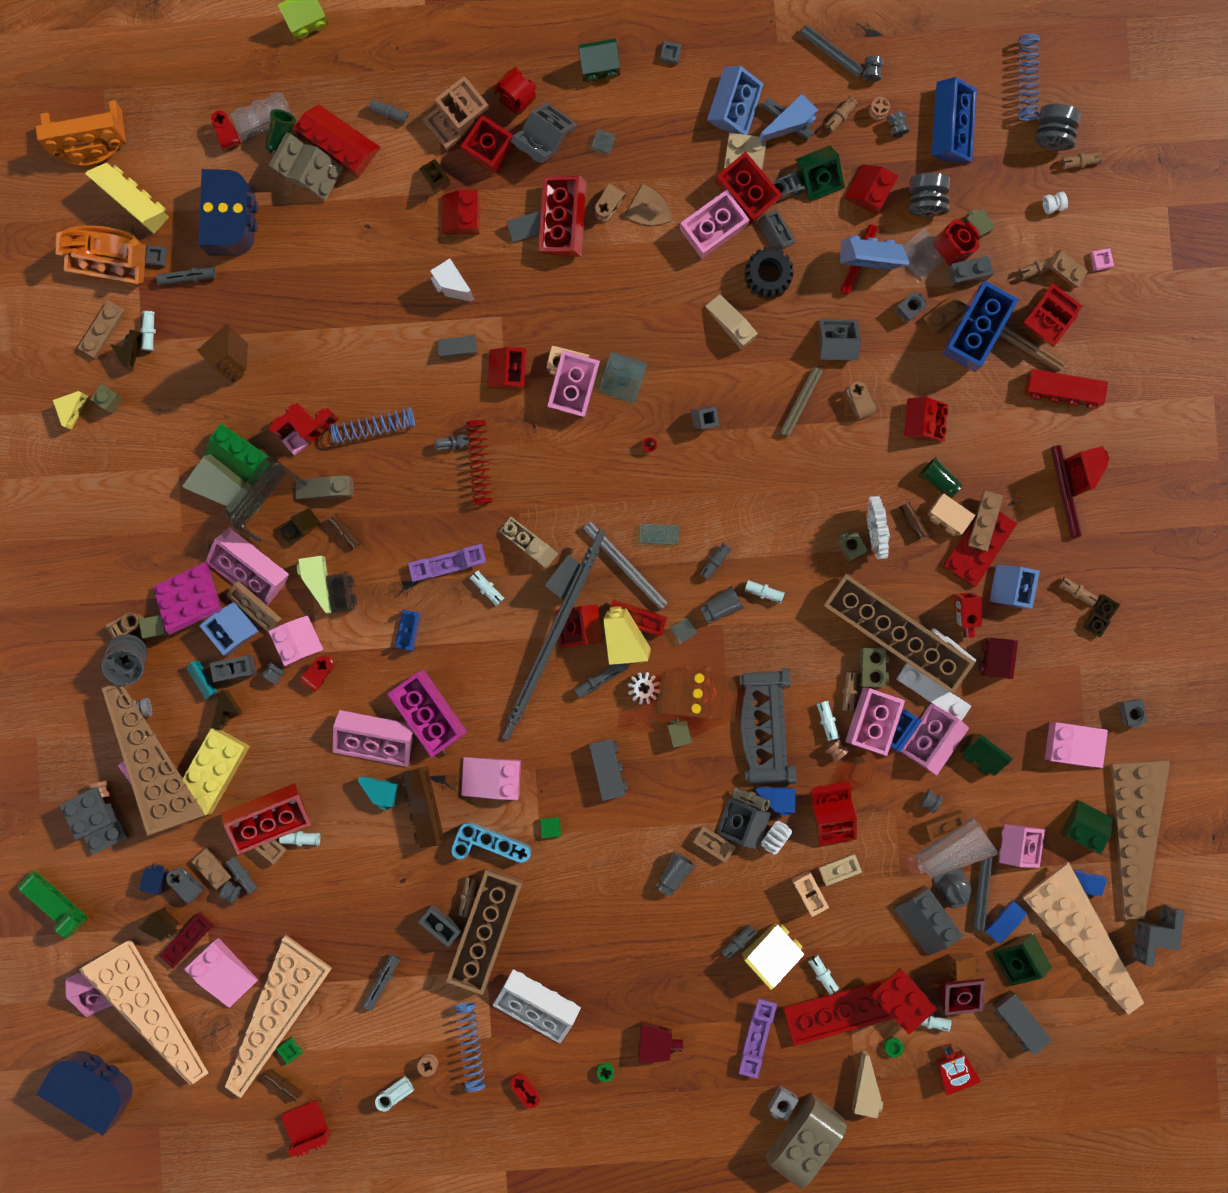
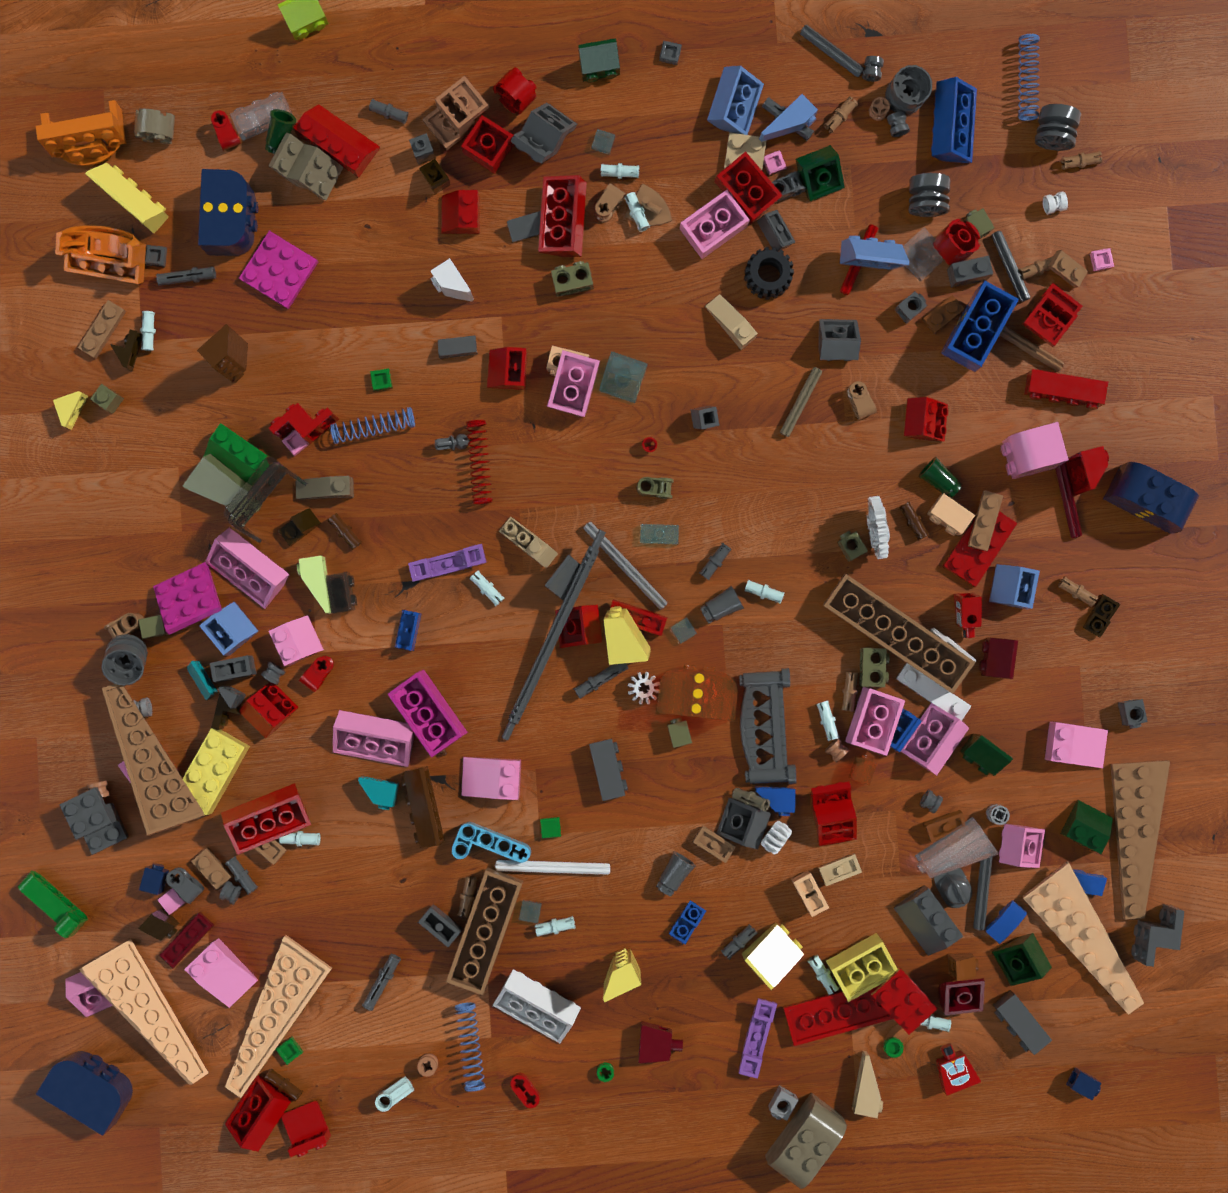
(153, 125): none -> dark tan brick
(171, 901): none -> bright pink tile
(232, 696): none -> dark grey slope
(253, 606): medium nougat plate -> none
(257, 1114): none -> red slope
(268, 709): none -> red slope
(278, 269): none -> dark pink plate
(381, 379): none -> green tile
(422, 148): none -> dark grey brick
(530, 911): none -> clear light blue tile
(553, 867): none -> white axle
(555, 926): none -> light aqua pin
(573, 284): none -> olive brick
(620, 171): none -> light aqua pin
(622, 975): none -> light yellow slope
(637, 211): none -> light aqua pin
(657, 487): none -> olive piece
(687, 922): none -> blue slope
(774, 163): none -> bright pink tile
(862, 967): none -> light yellow slope
(871, 187): red slope -> none
(912, 81): none -> dark grey wheel
(994, 812): none -> light grey wheel
(1010, 266): none -> dark grey axle
(1034, 450): none -> bright pink brick
(1084, 1084): none -> dark blue brick
(1152, 496): none -> dark blue brick

